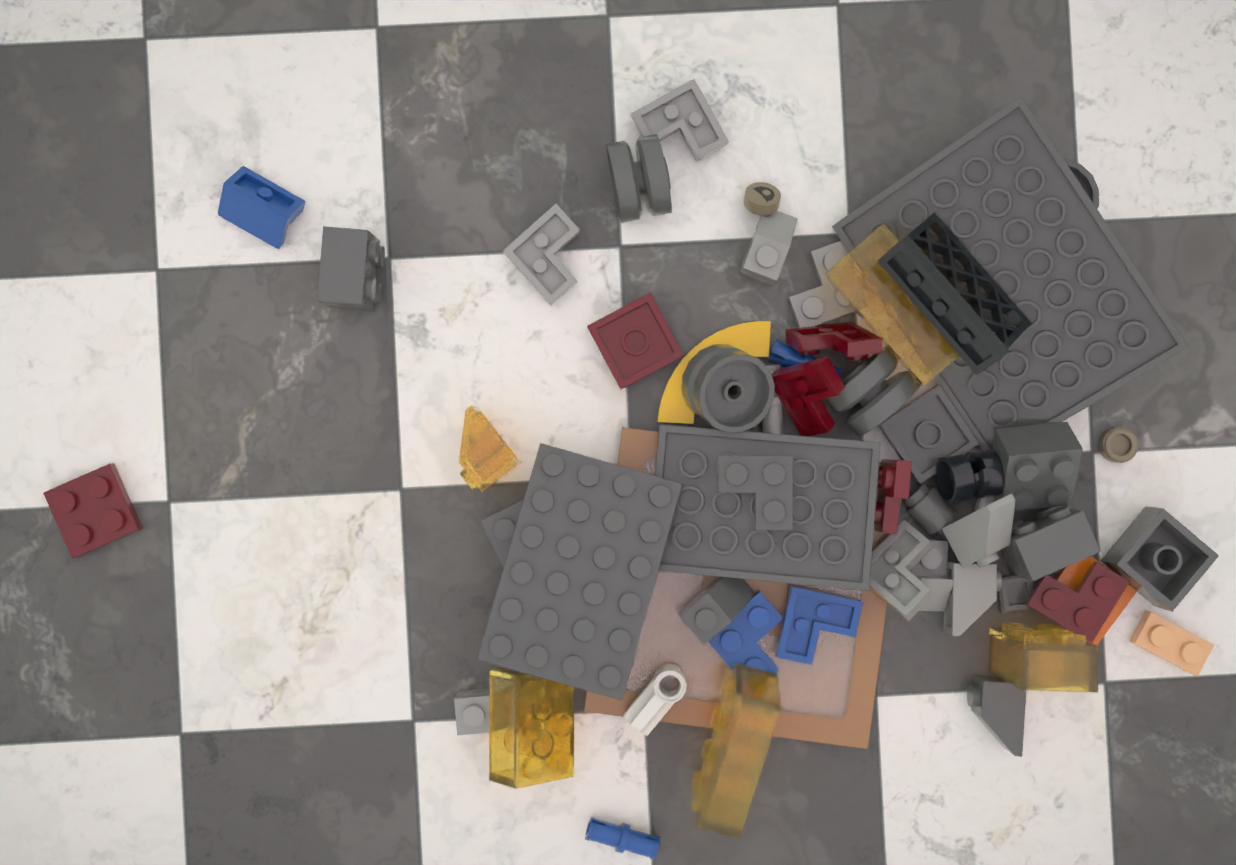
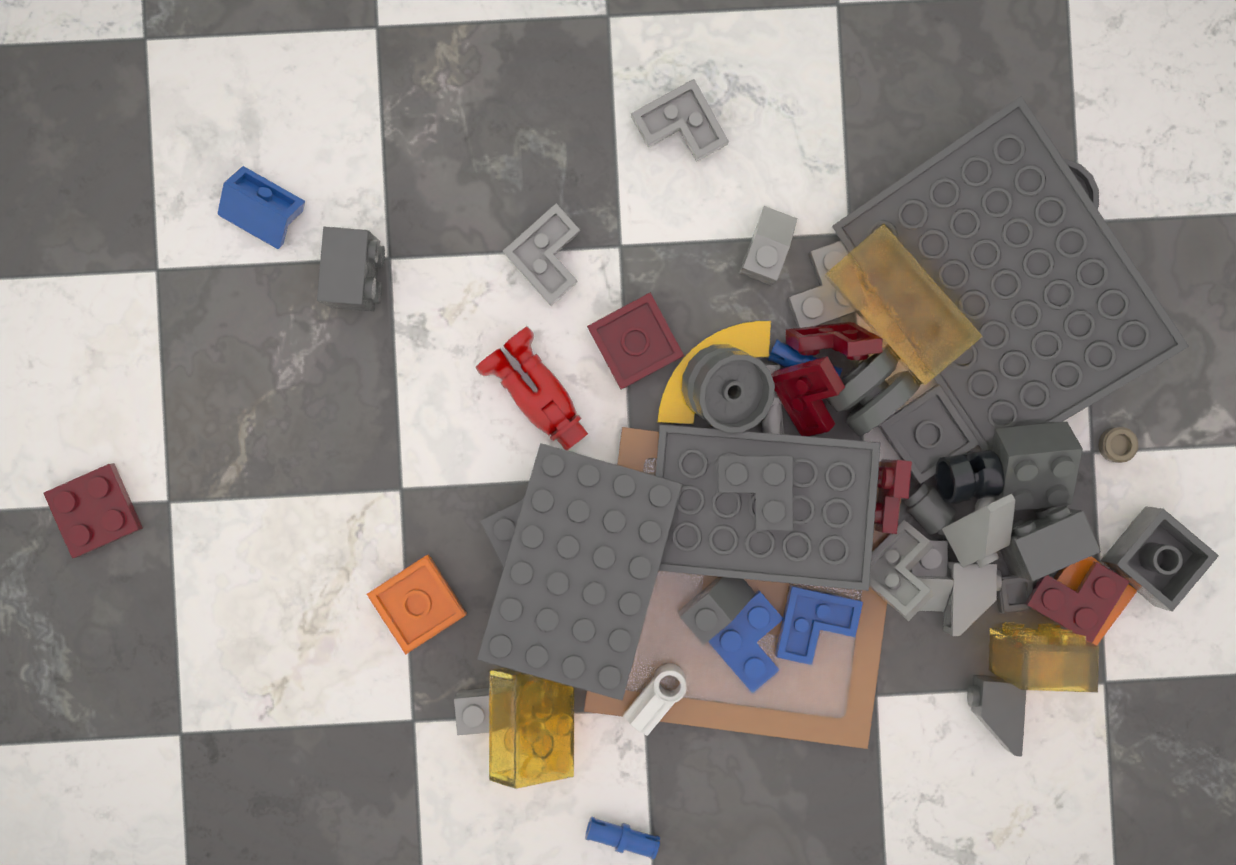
(417, 604): none -> orange plate
(483, 452): clear yellow slope -> none
(547, 408): none -> red piece
(644, 177): dark grey wheel -> none
(736, 750): clear yellow brick -> none
(762, 198): dark tan tile -> none
(948, 306): black fence -> none
(1171, 643): light nougat plate -> none

